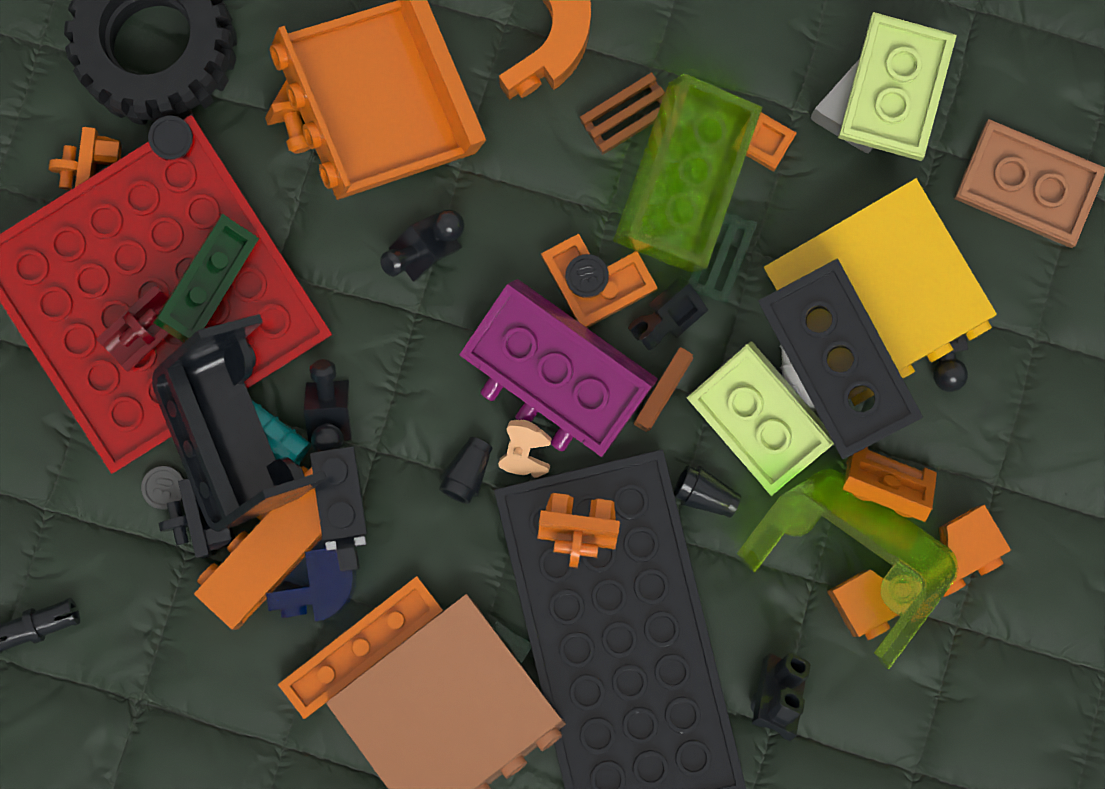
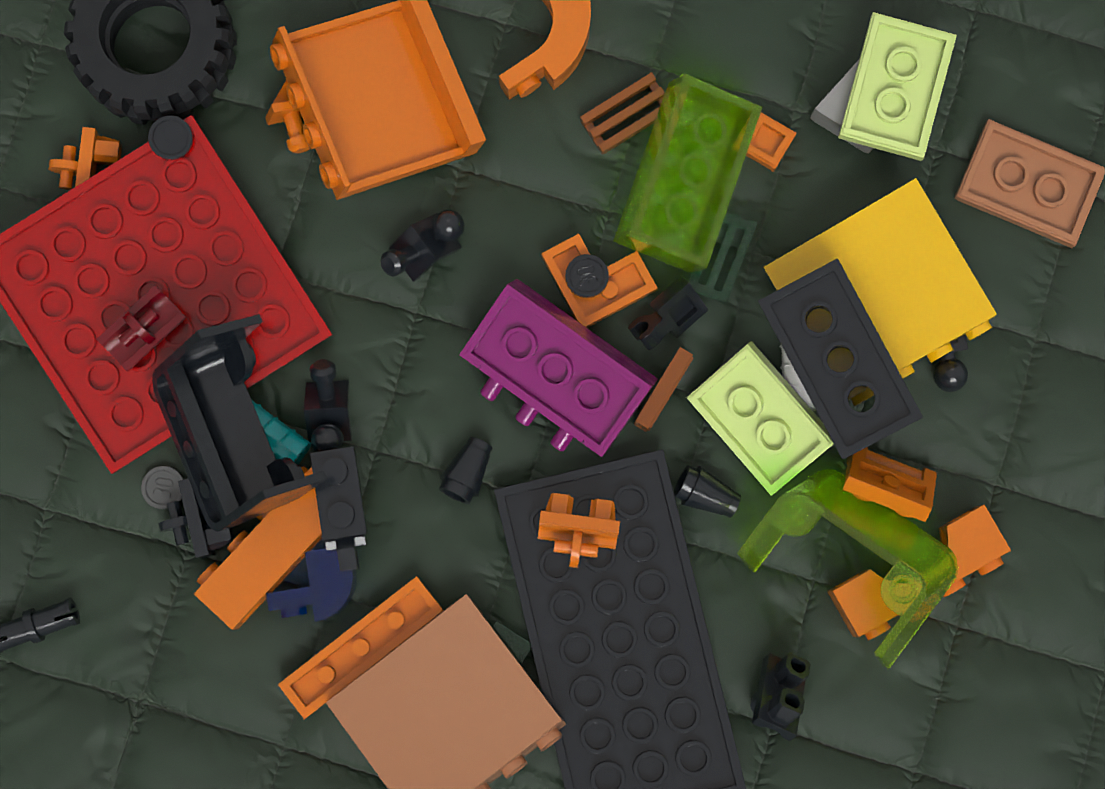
(206, 279): dark green plate -> none
(524, 436): light nougat piece -> none

